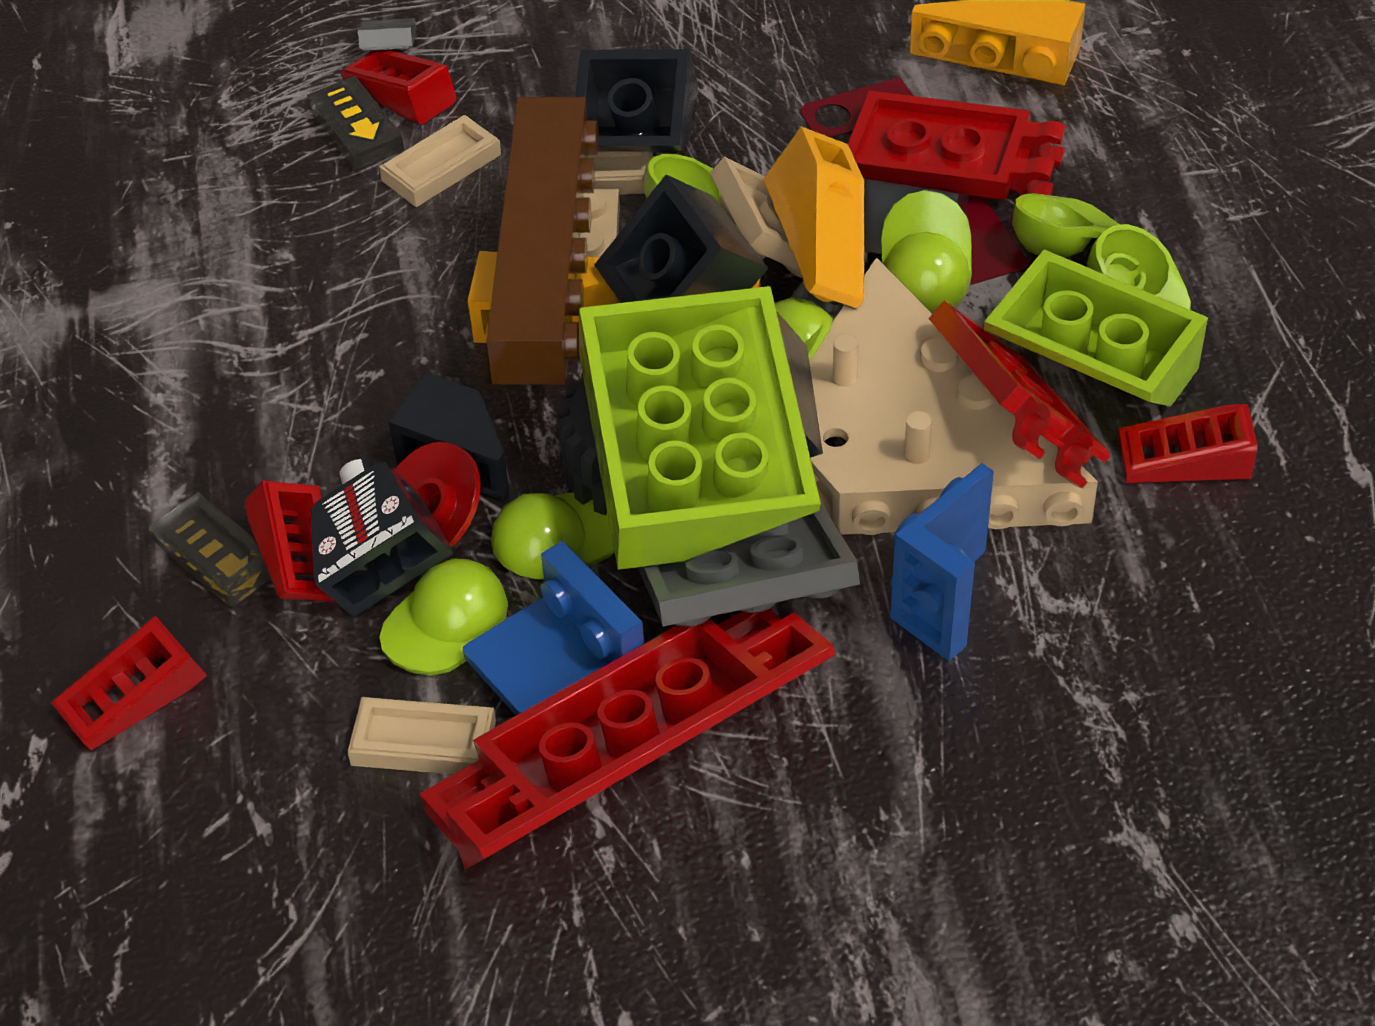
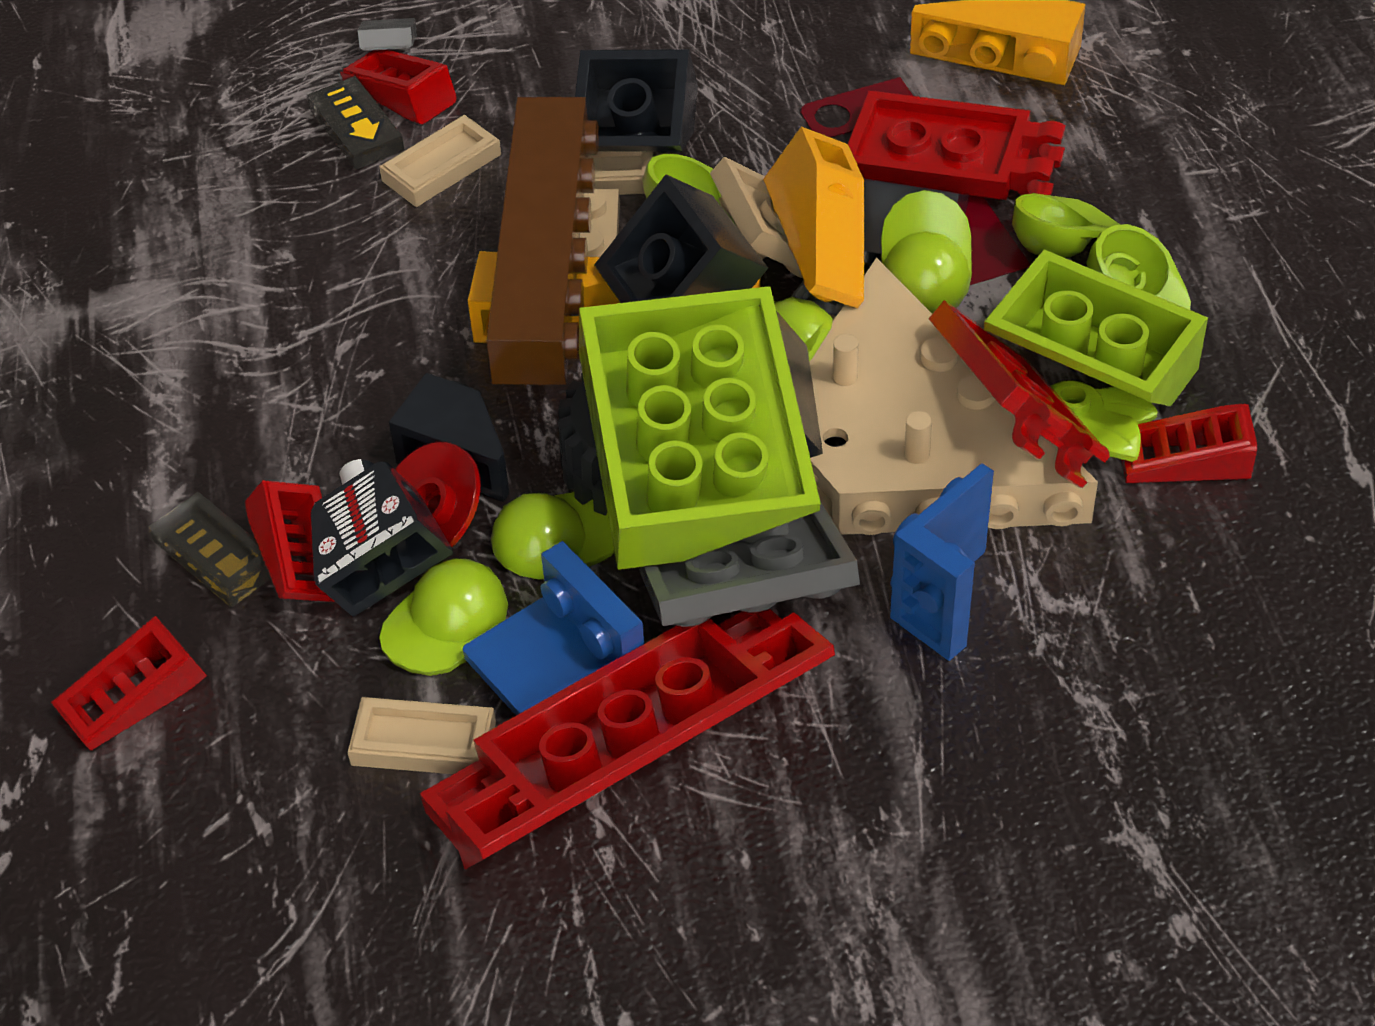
(1109, 415): none -> lime plate

